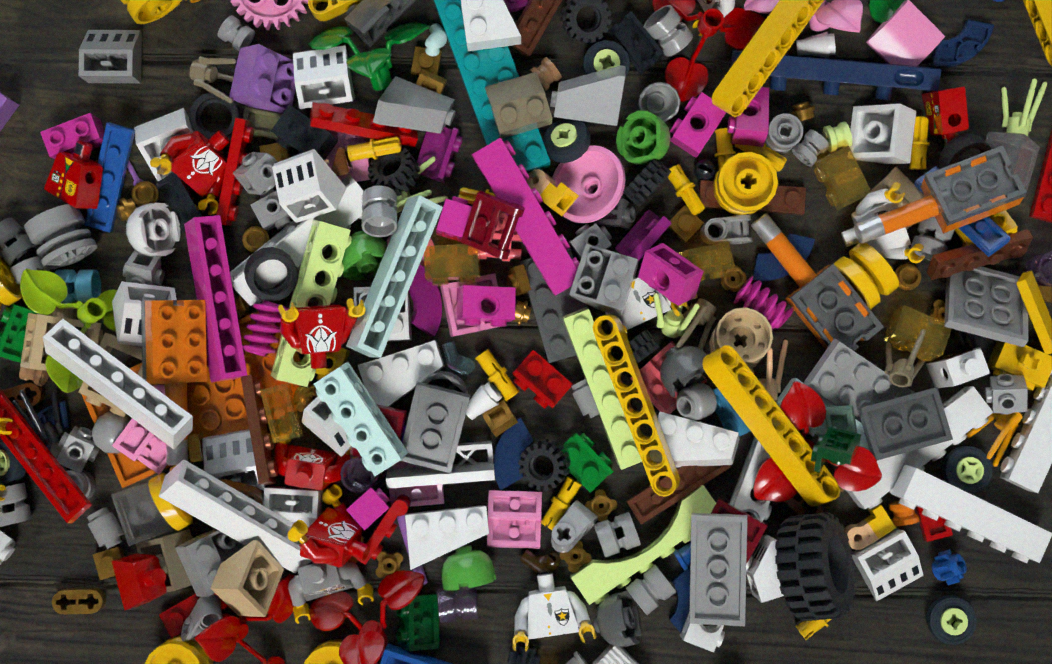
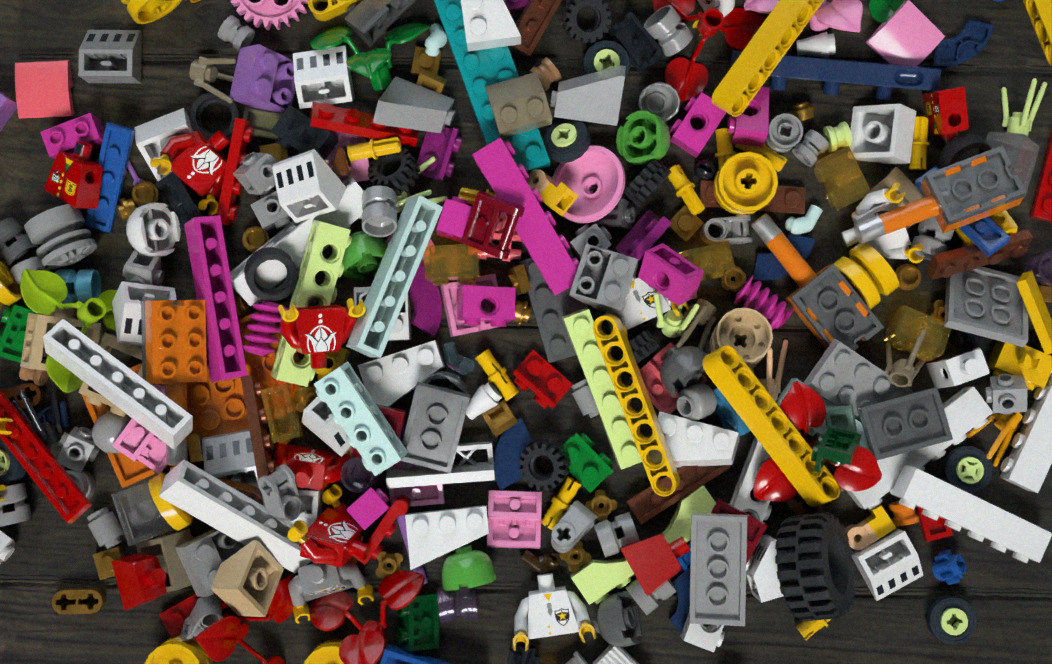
(43, 89): none -> coral slope
(281, 494): none -> light grey piece
(655, 561): none -> red torso
(804, 224): none -> light aqua arm

